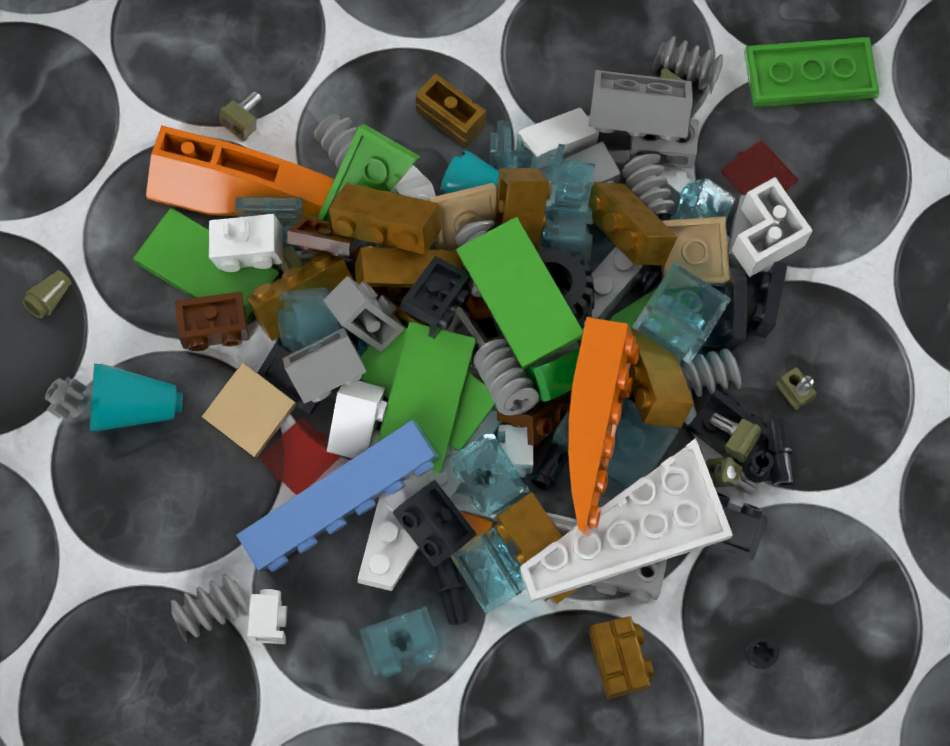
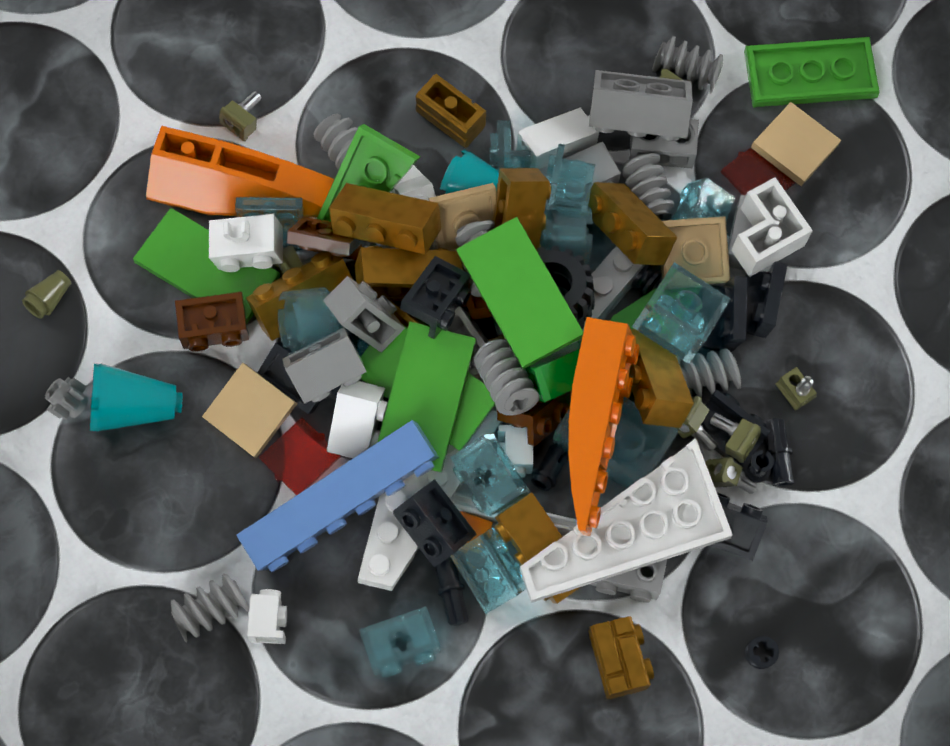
(693, 427): none -> olive piece
(795, 144): none -> tan tile

